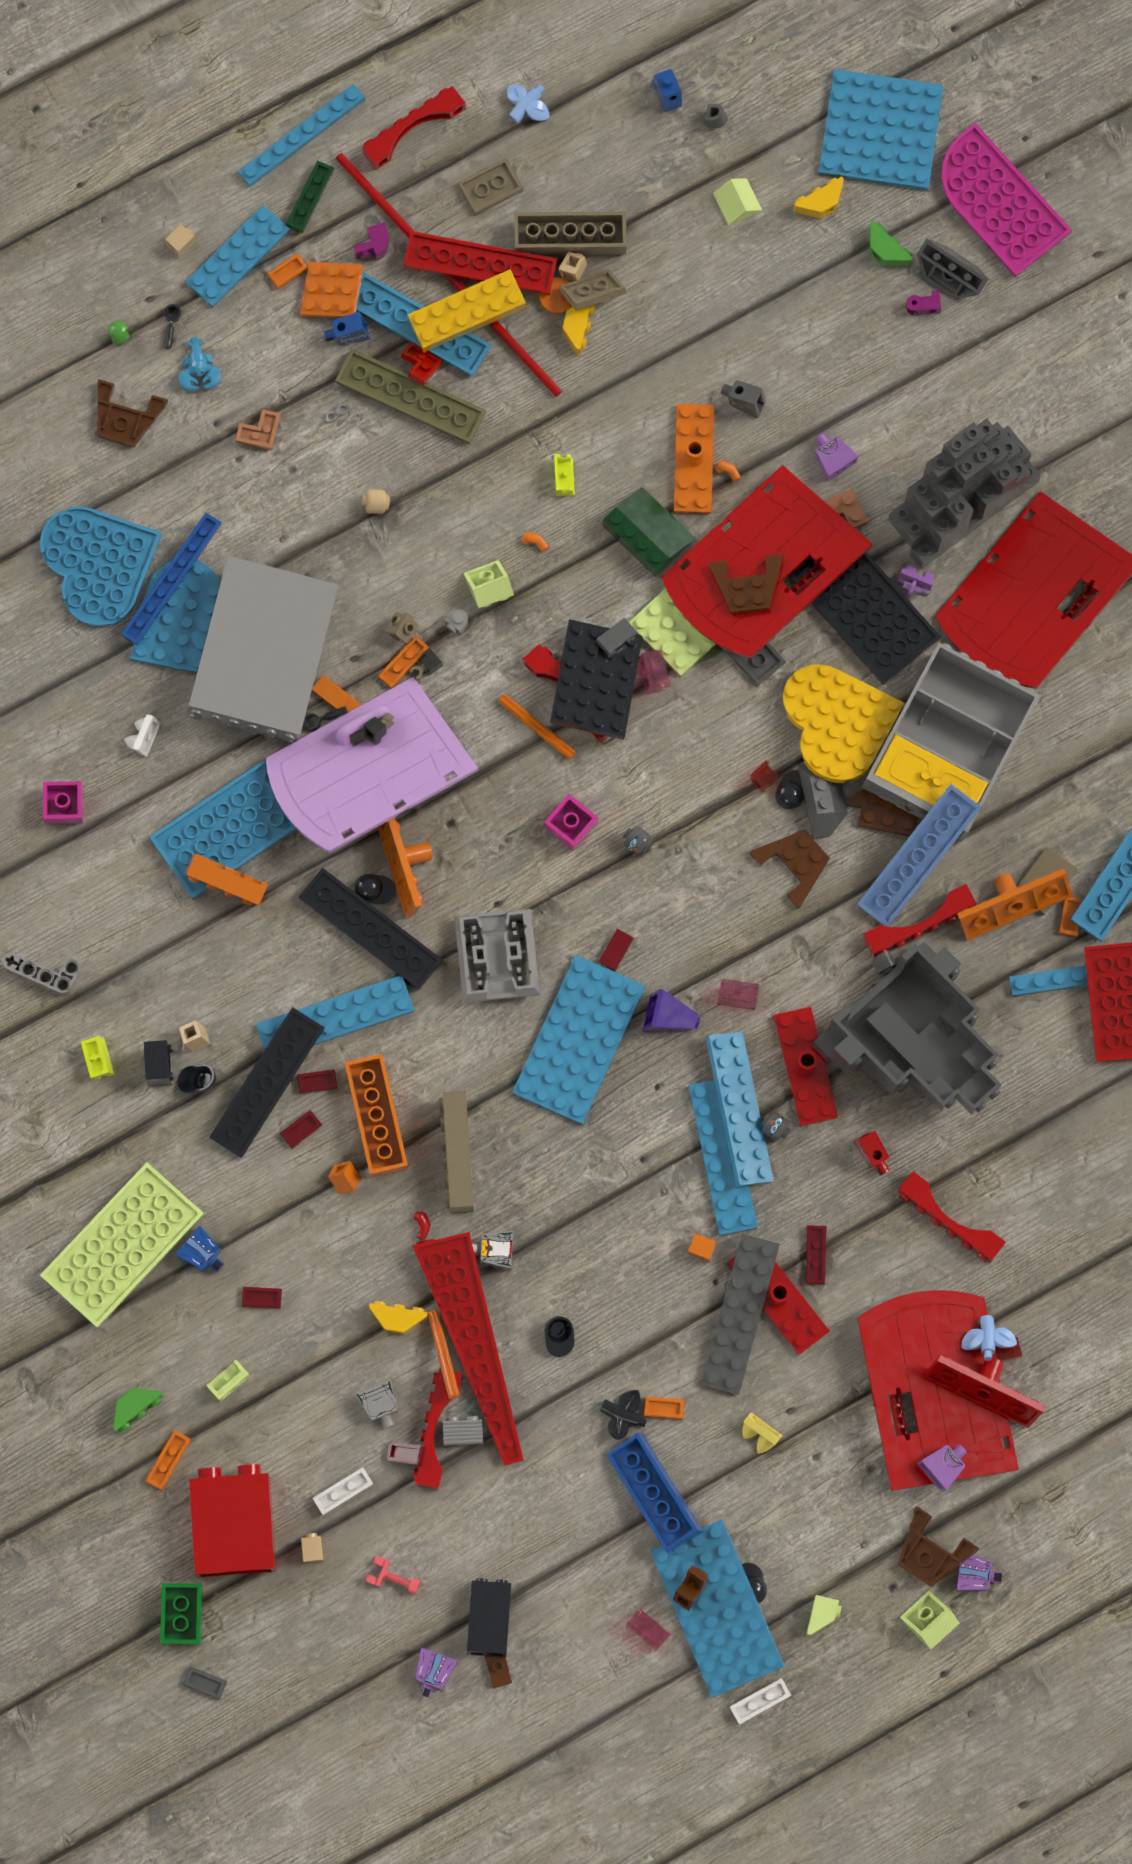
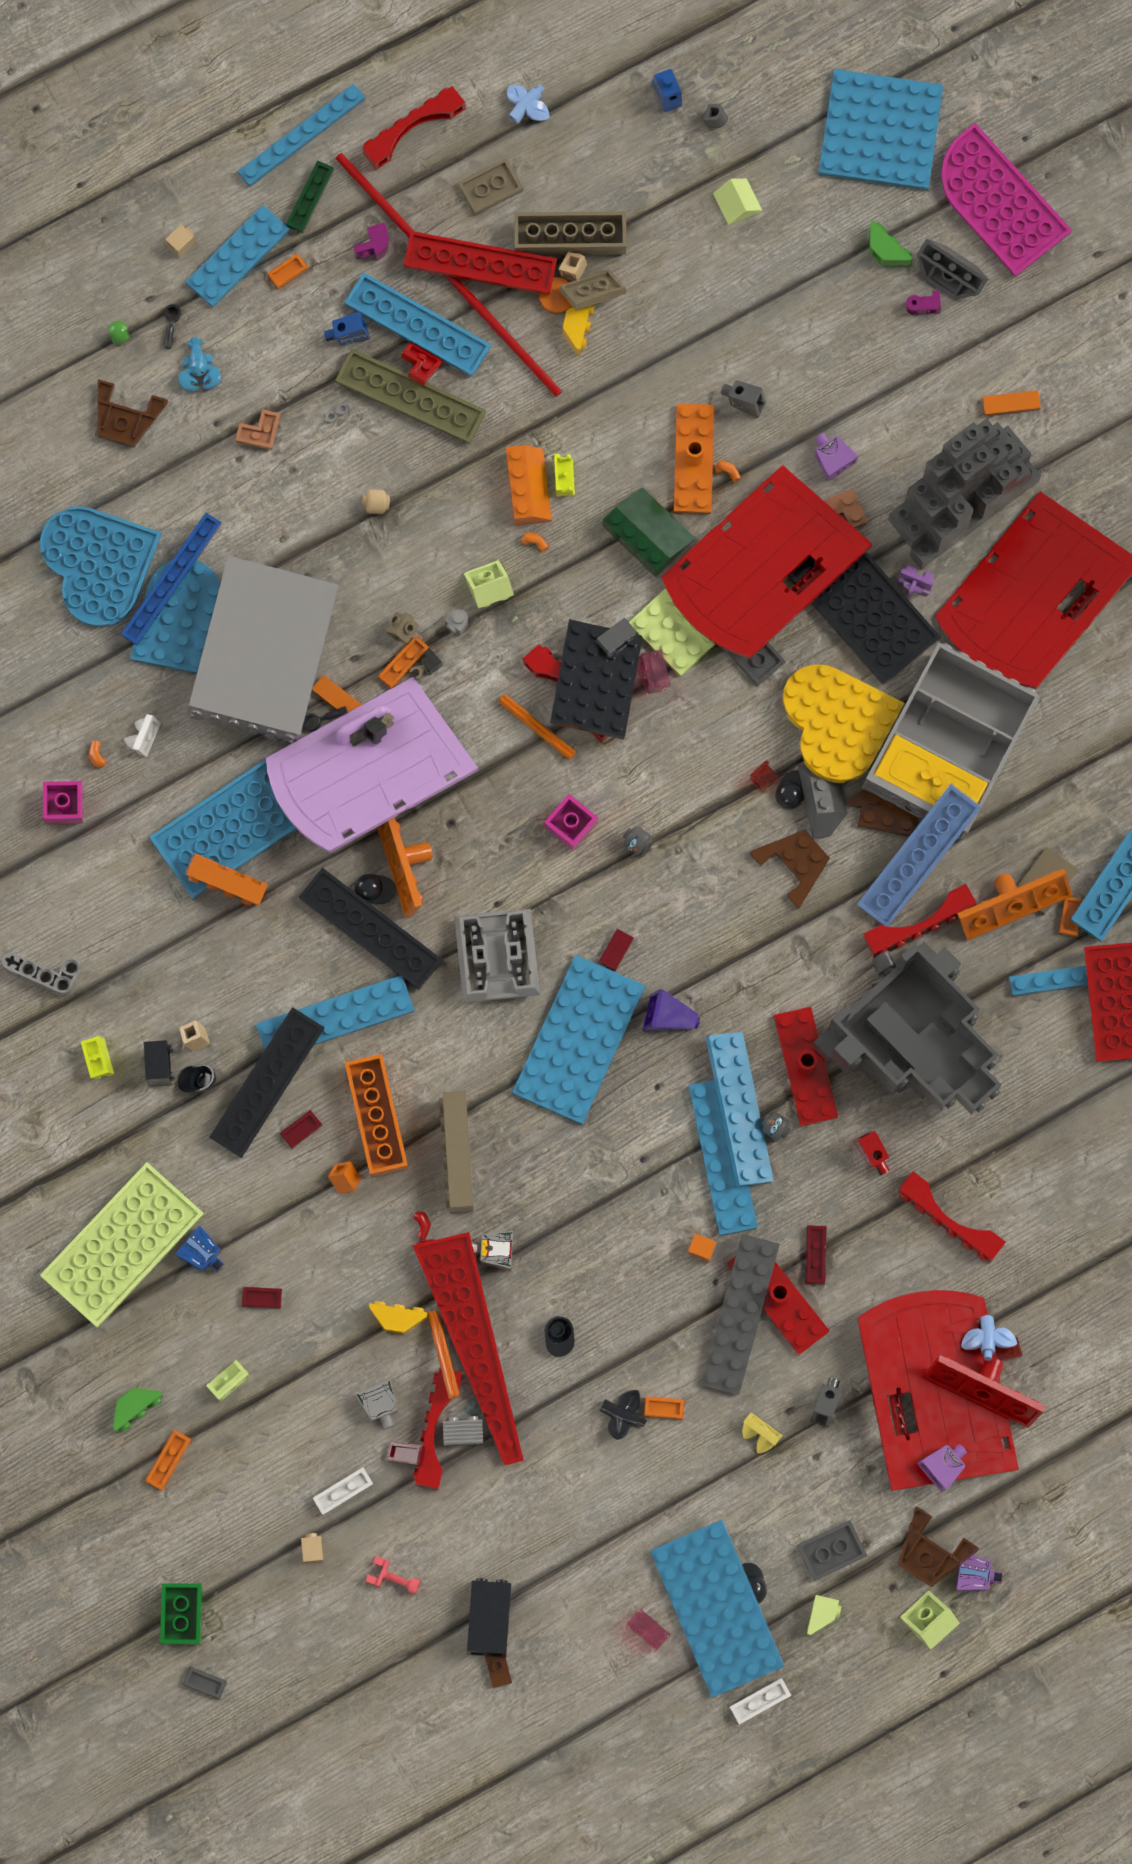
(94, 756): none -> orange arm
(232, 1522): red brick -> none
(317, 1081): dark red tile -> none
(331, 290): orange plate -> none
(433, 1671): medium lavender torso -> none
(467, 311): yellow brick -> none
(528, 485): none -> orange slope
(654, 1492): blue arch -> none
(691, 1588): reddish brown brick -> none
(738, 994): clear pink hinge -> none
(748, 593): reddish brown wing -> none
(821, 200): yellow slope -> none
(826, 1403): none -> dark grey torso
(831, 1550): none -> dark grey plate
(1011, 403): none -> orange tile

